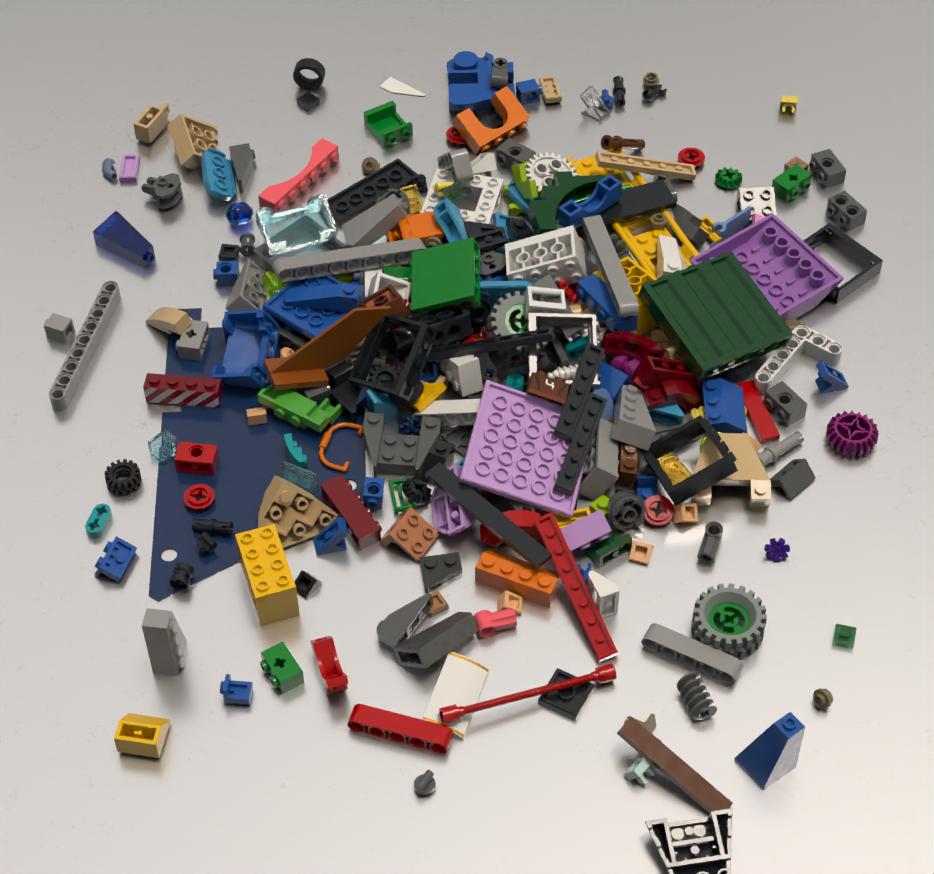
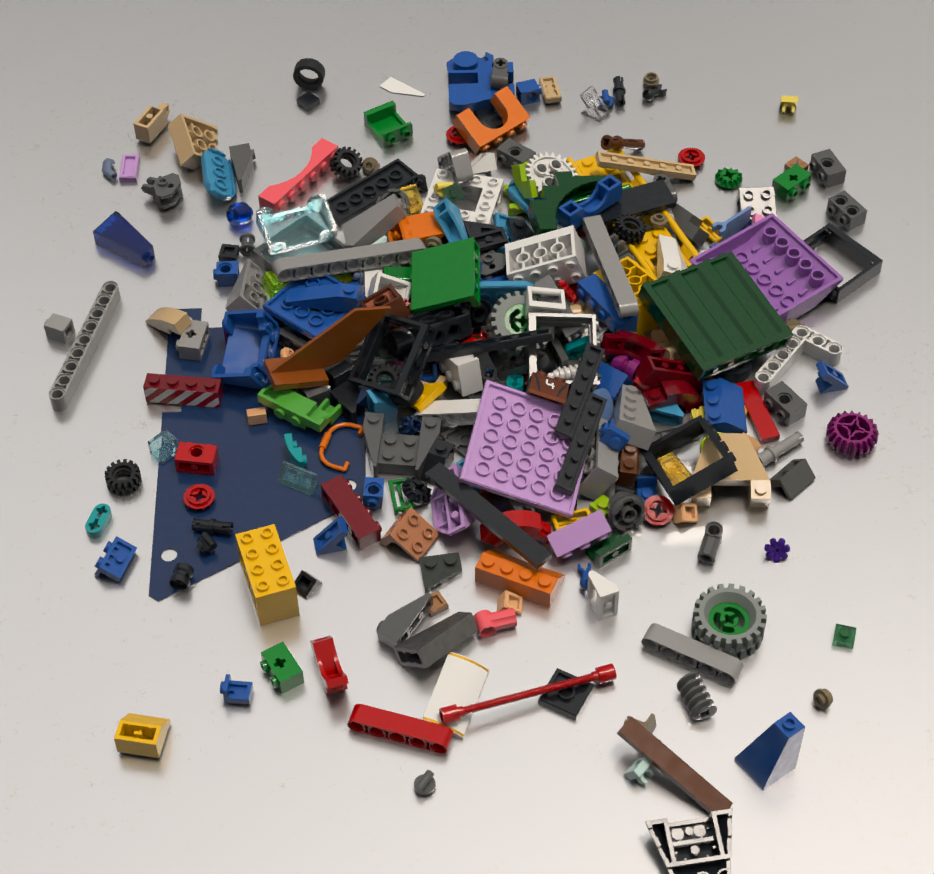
(163, 641): light grey wedge -> none
(293, 512): tan brick -> none
(352, 157): none -> black tyre
(576, 587): red tile -> none
(613, 436): none -> blue bracket
(630, 229): none -> black tyre
(641, 552): light nougat slope -> none

